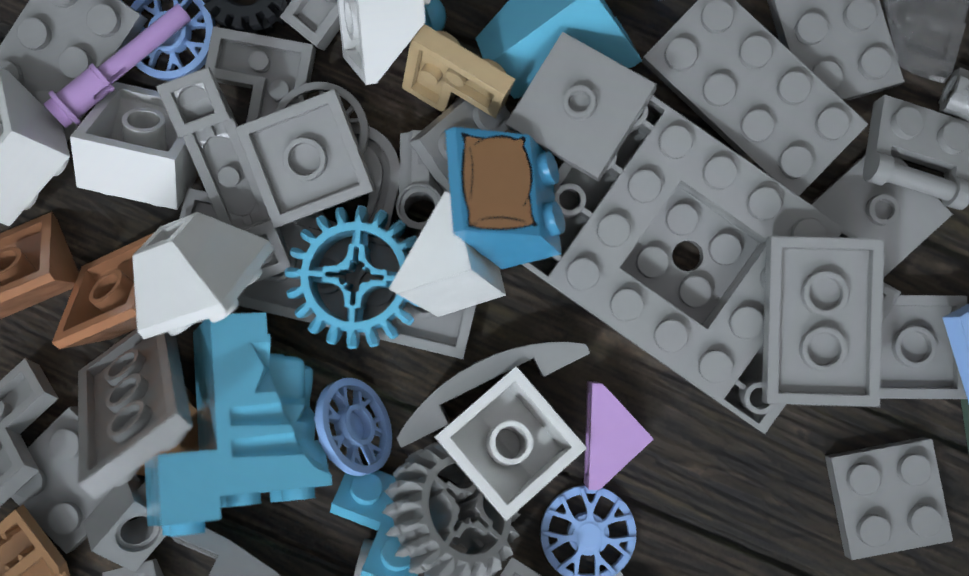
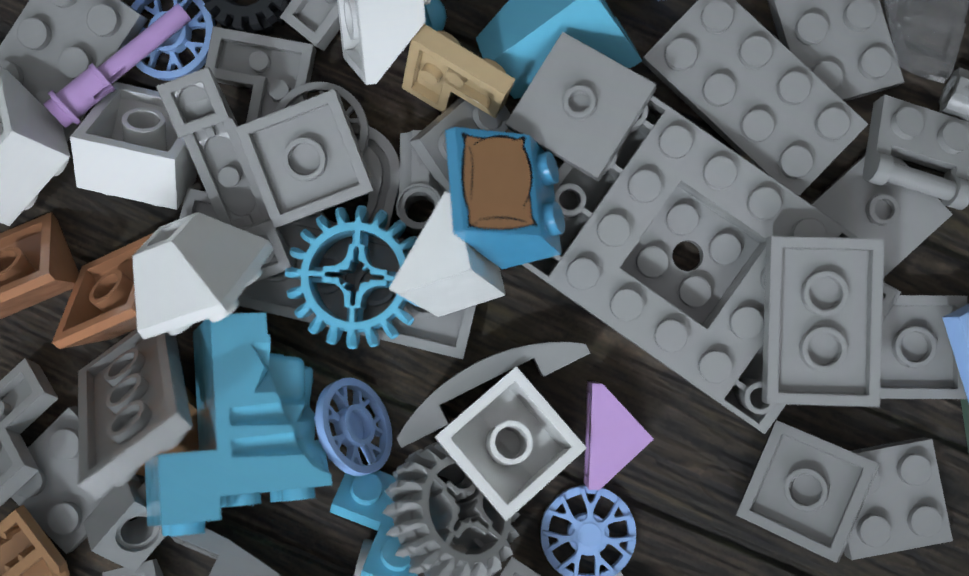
(808, 490): none -> light grey plate

